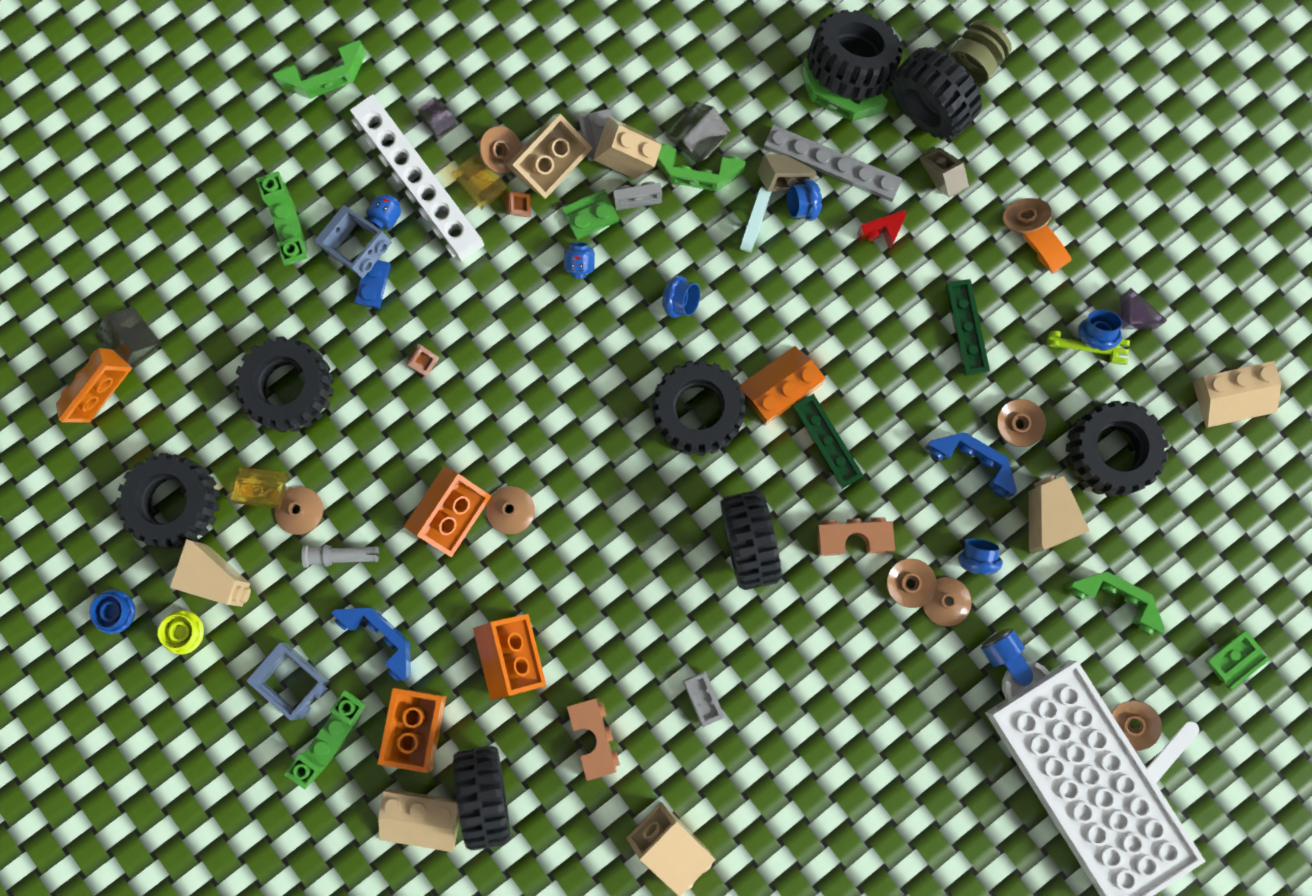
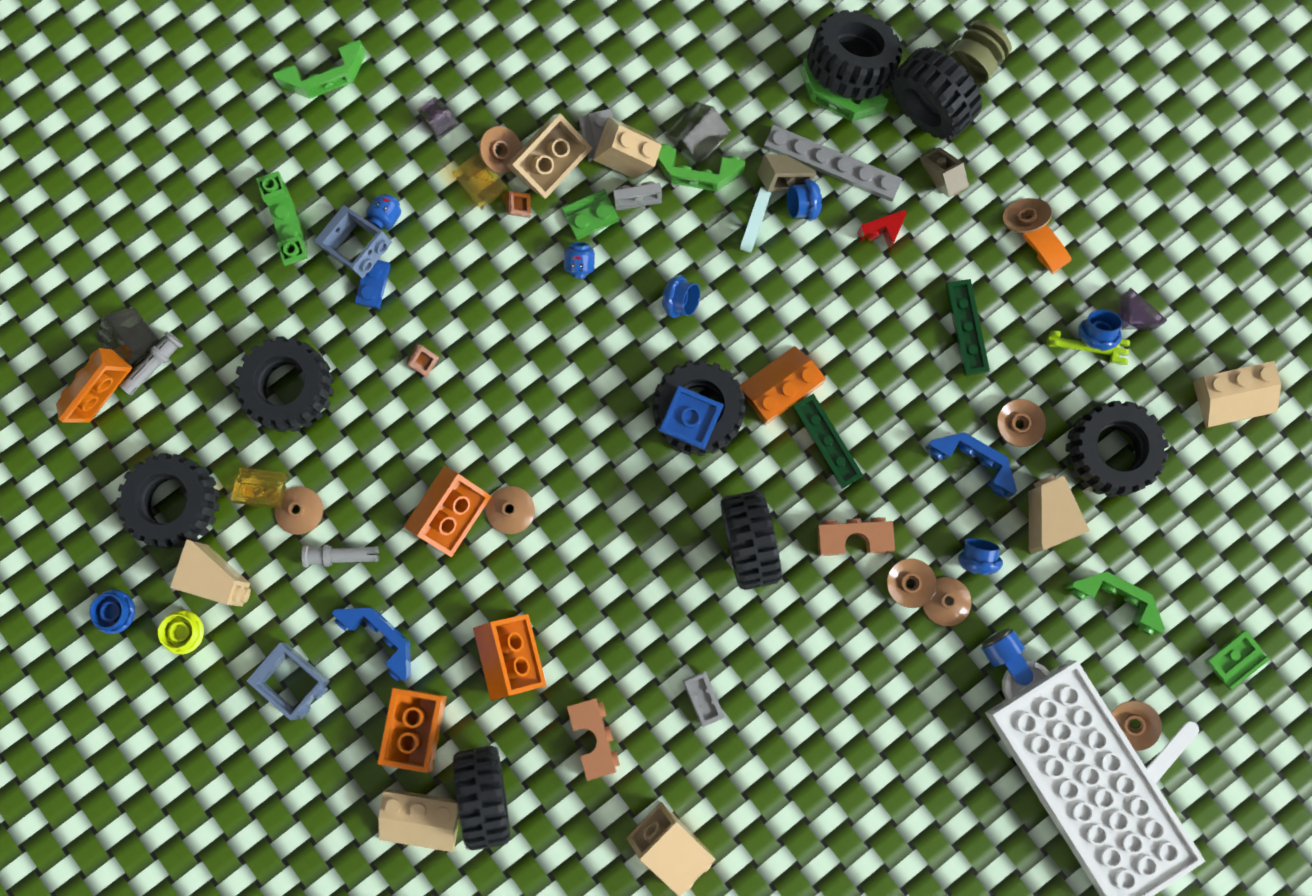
(158, 355): none -> light grey pin
(328, 741): bright green slope -> none
(372, 112): white brick -> none
(691, 417): none -> blue tile

